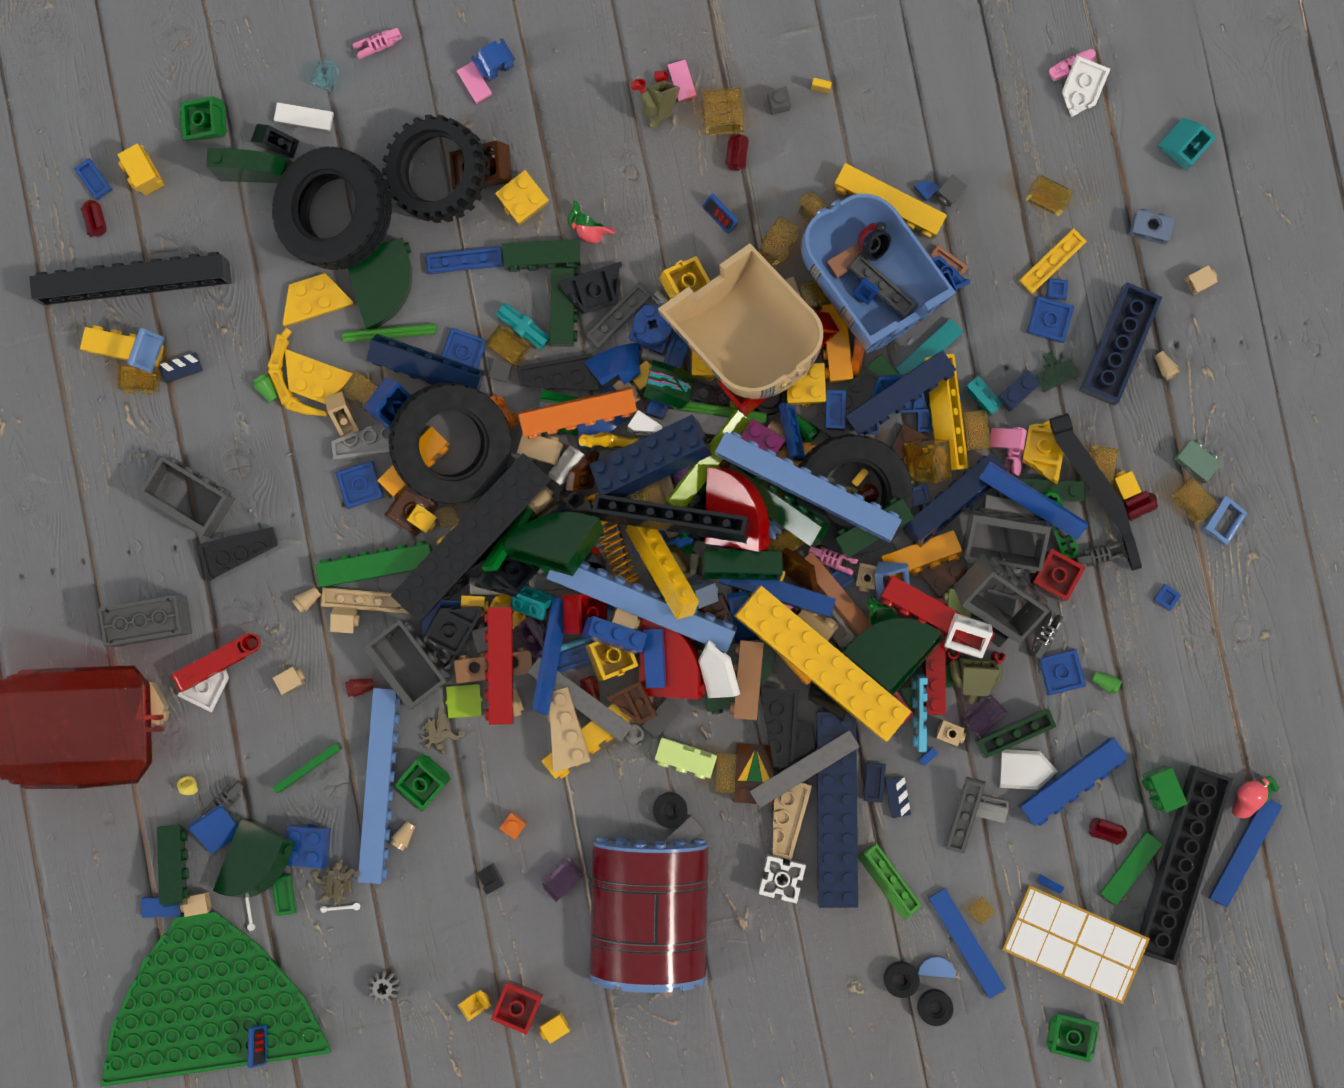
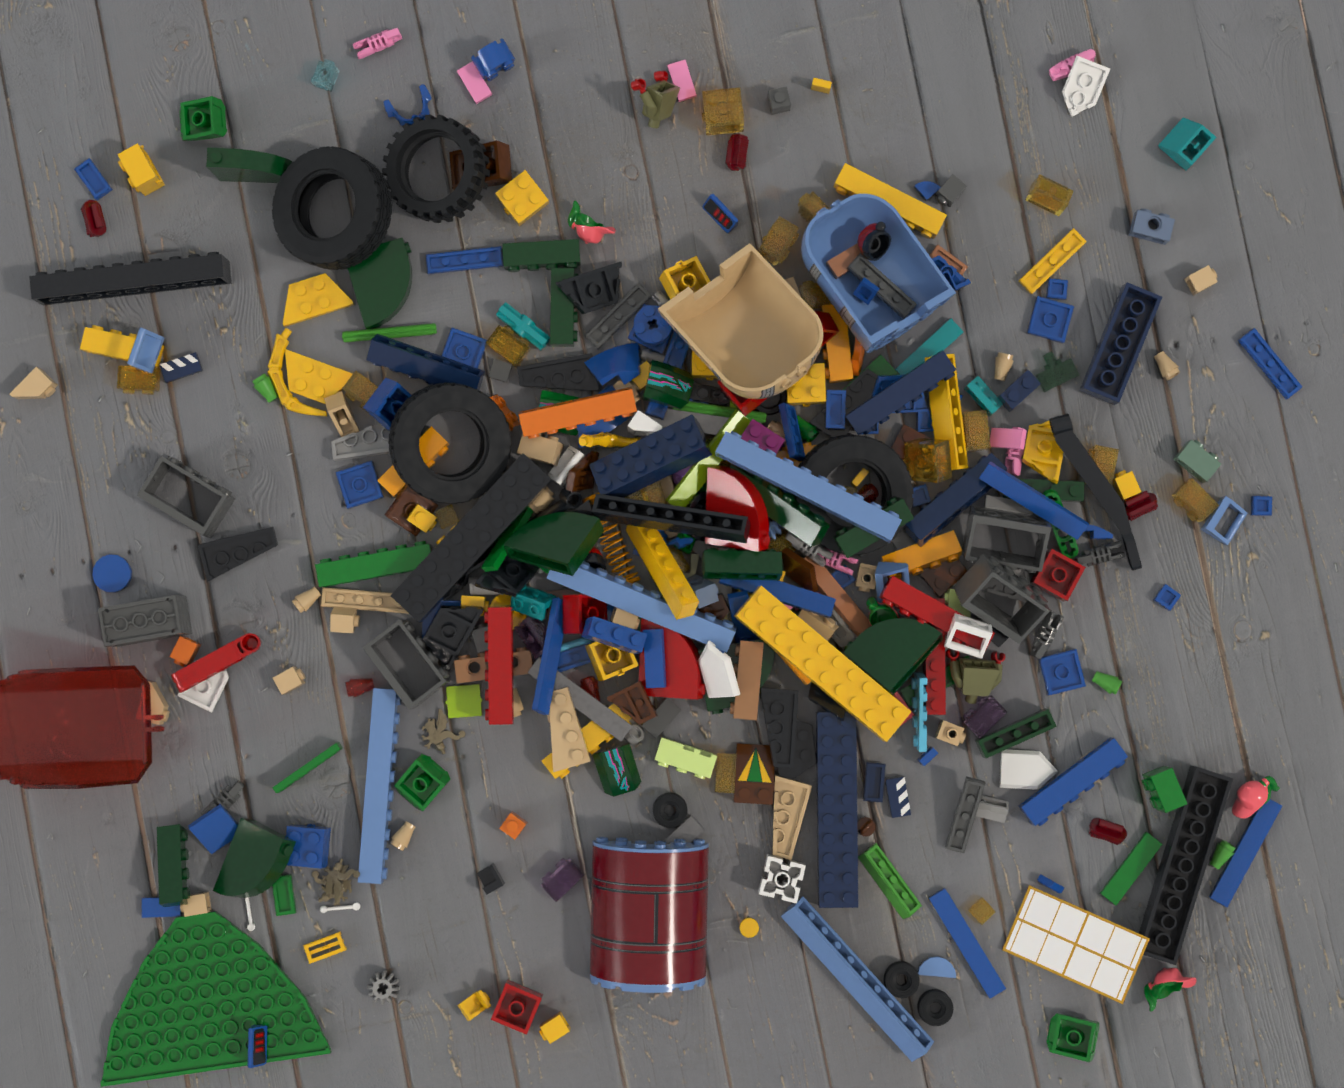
(35, 386): none -> tan slope
(112, 573): none -> blue tile
(185, 651): none -> orange brick
(187, 785): light yellow tile -> none
(274, 140): black slope -> none
(303, 117): white tile -> none
(340, 942): none -> yellow tile
(391, 112): none -> blue helmet
(617, 770): none -> dark green slope
(749, 927): none -> yellow tile
(804, 769): flat silver tile -> none
(810, 551): none -> light grey hinge
(857, 979): none -> medium blue brick
(865, 826): none -> reddish brown tile
(1002, 365): none -> tan cone
(1098, 533): none -> blue slope
(1164, 984): none -> hair
(1222, 853): none -> bright green cone
(1261, 505): none -> blue tile
(1270, 363): none -> blue tile

